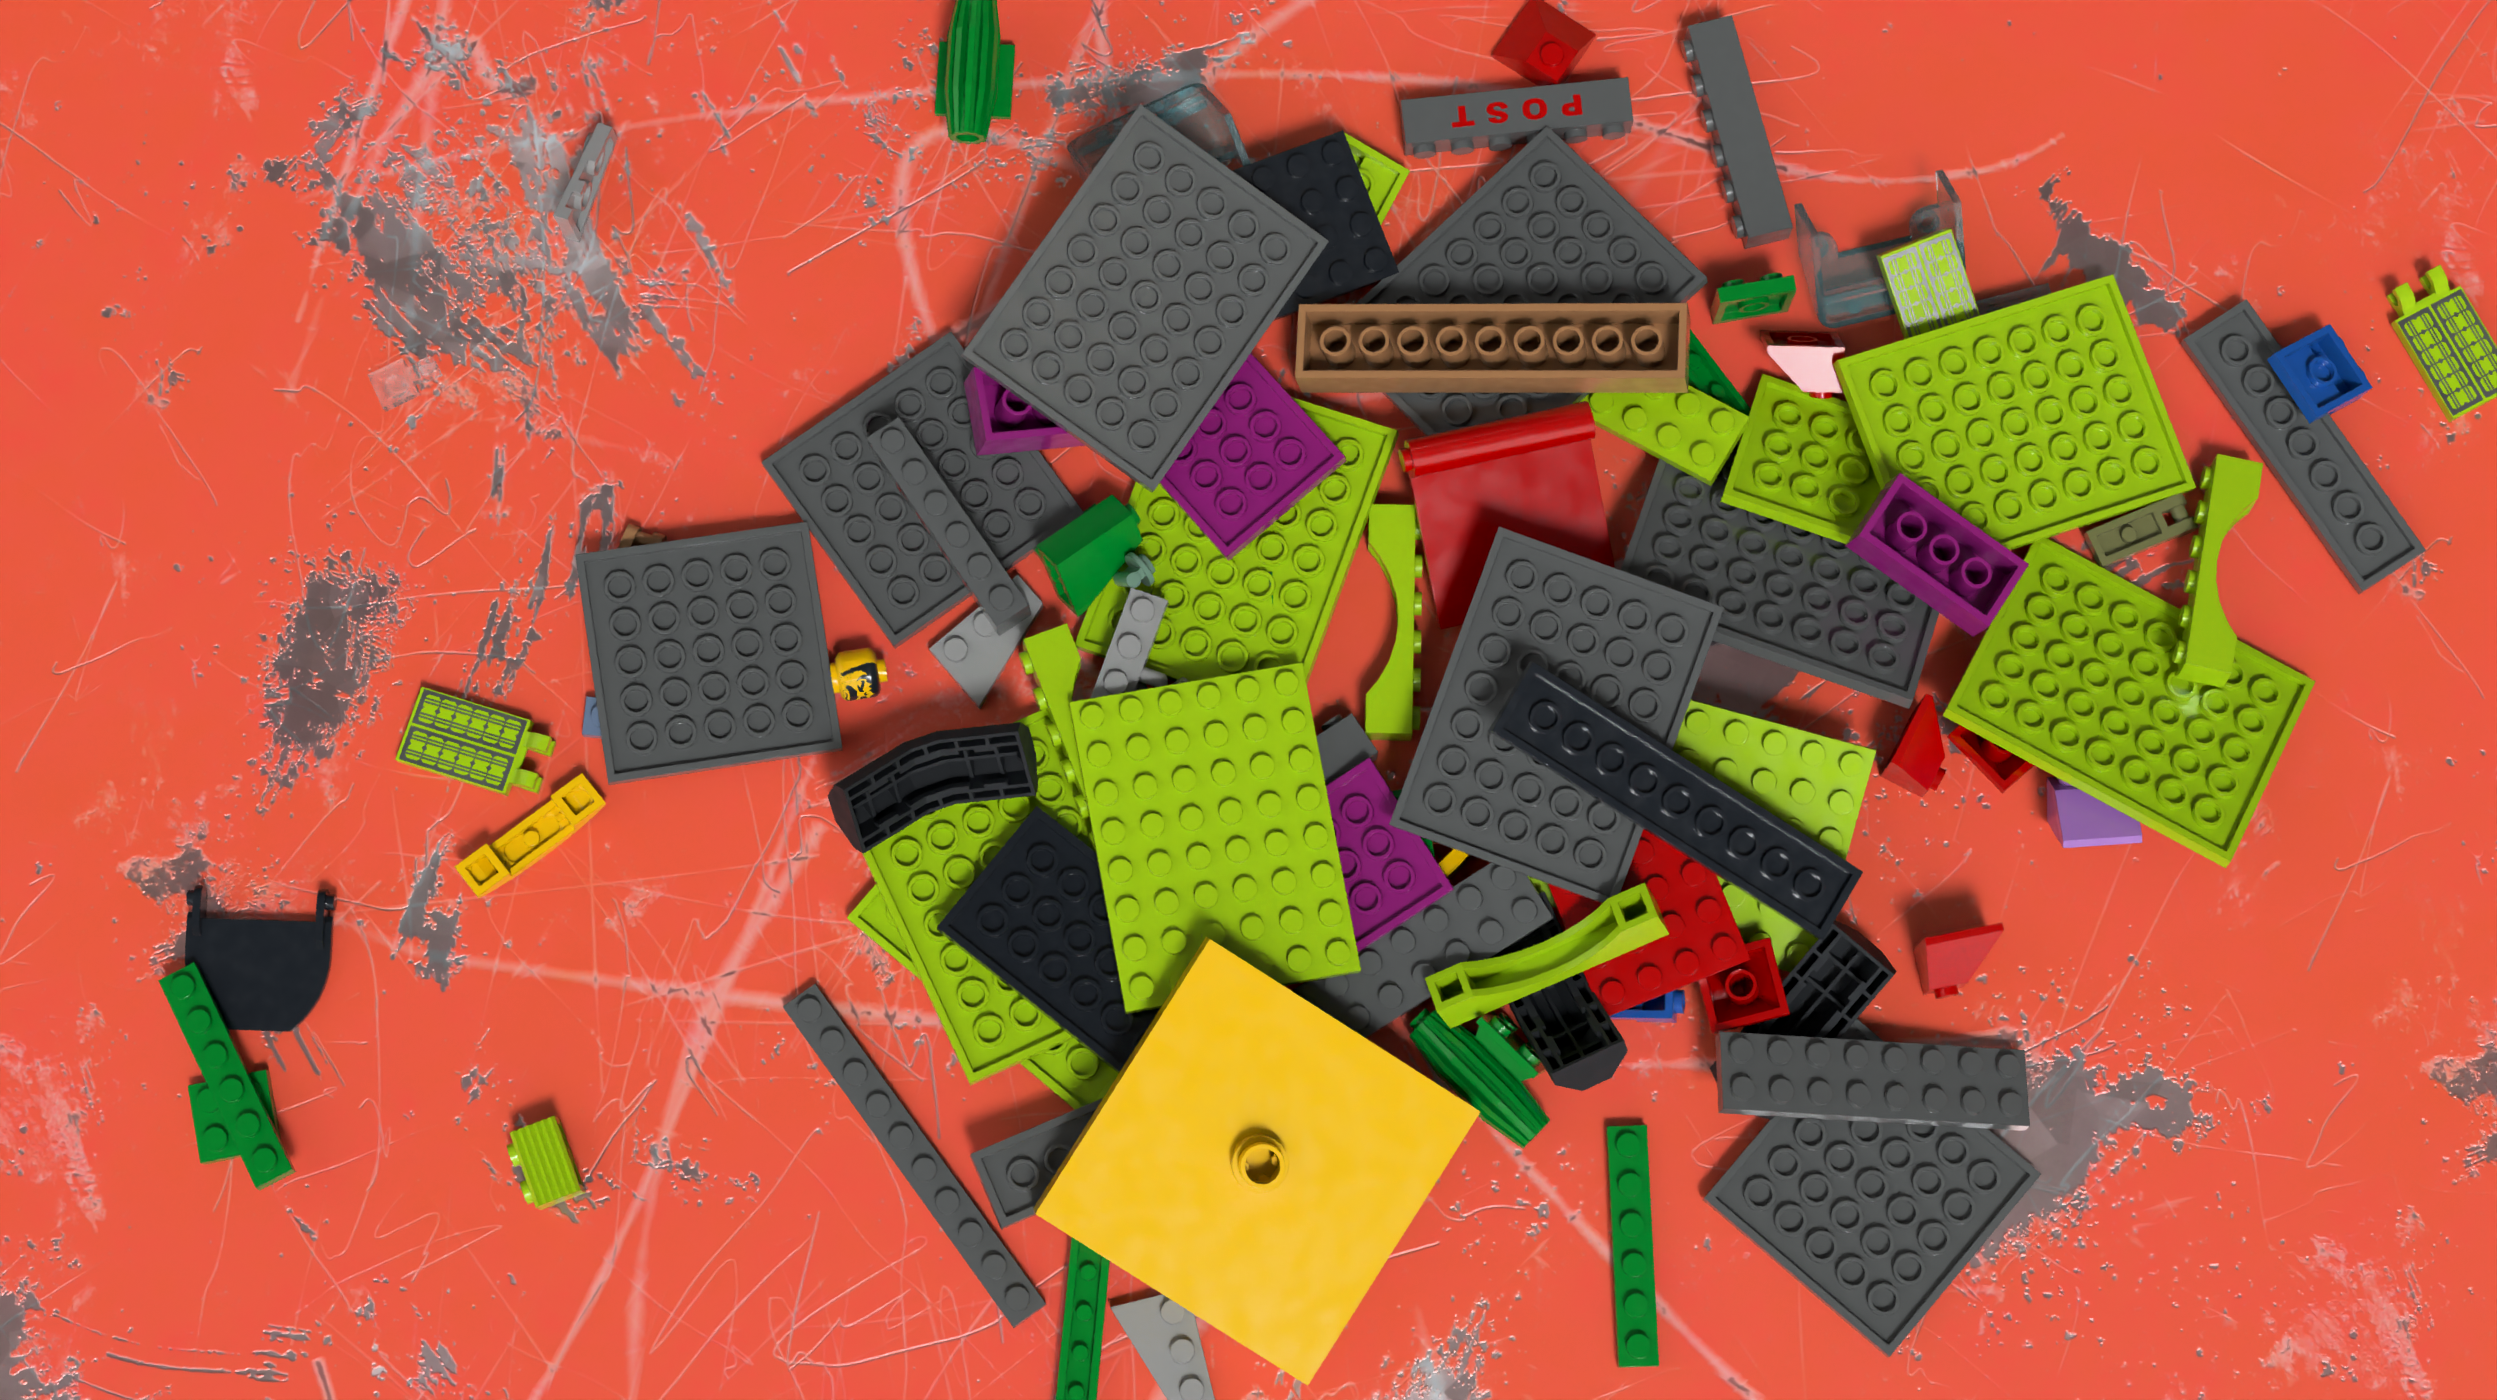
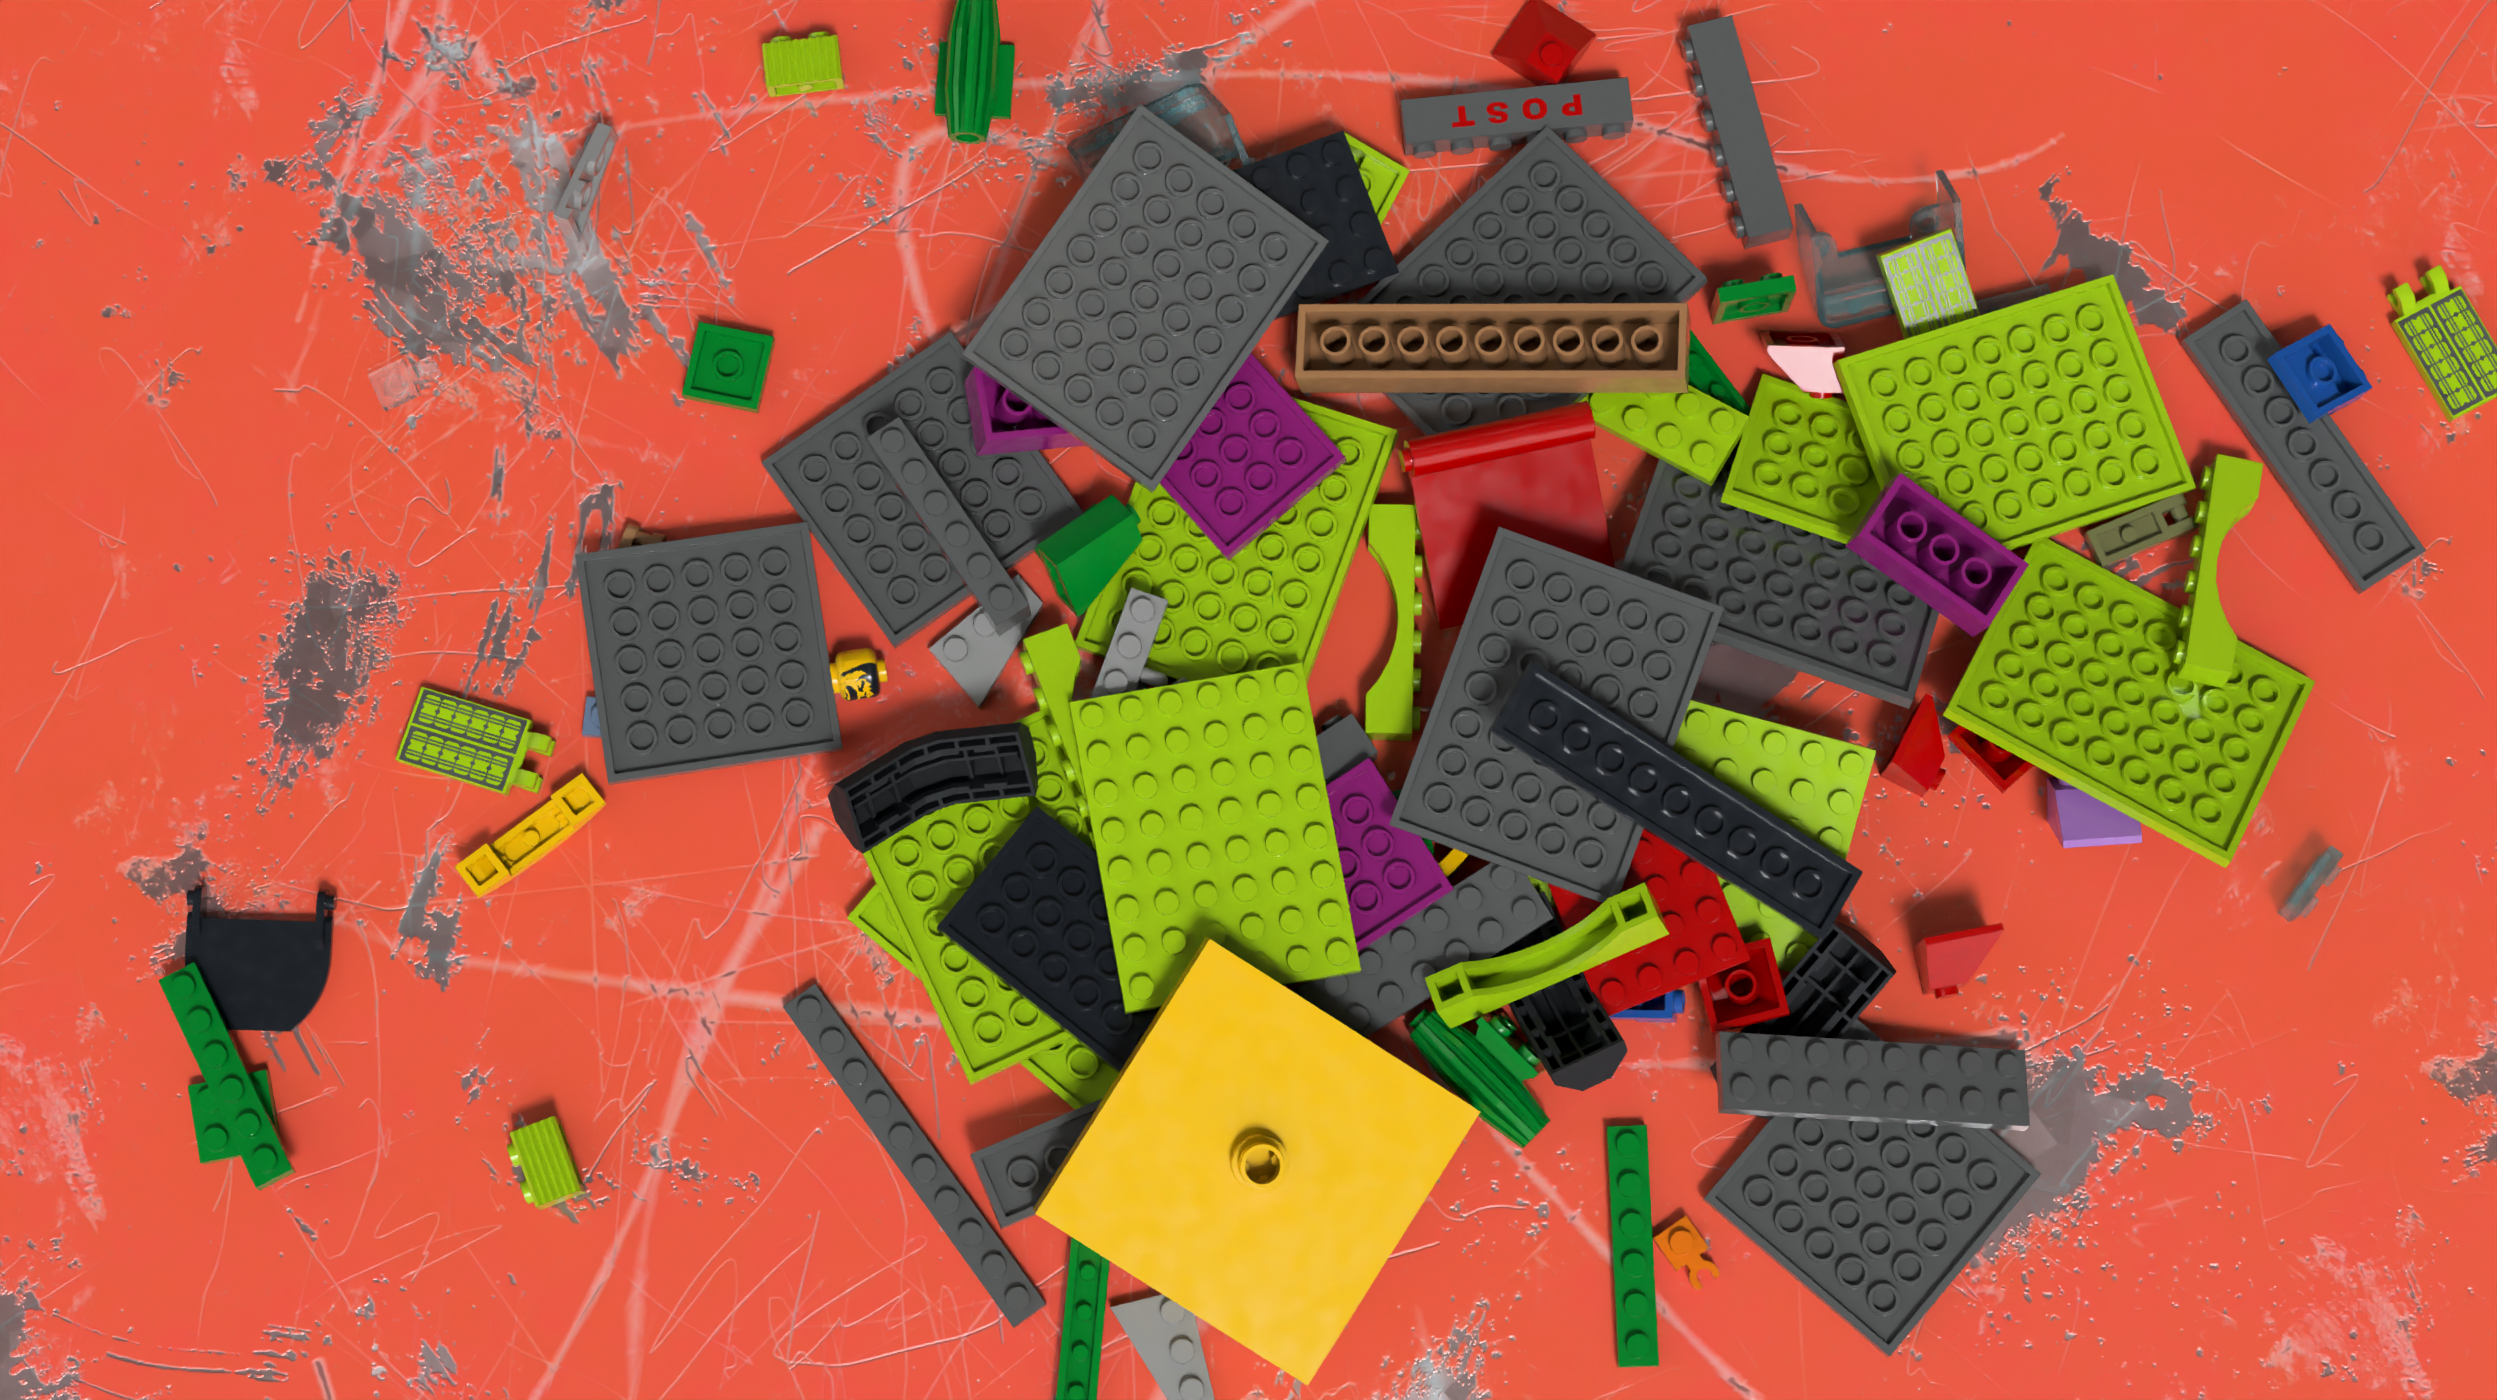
(728, 367): none -> green plate
(803, 64): none -> lime brick
(1138, 571): sand green plate -> none
(1682, 1247): none -> orange plate
(2302, 898): none -> clear light blue plate

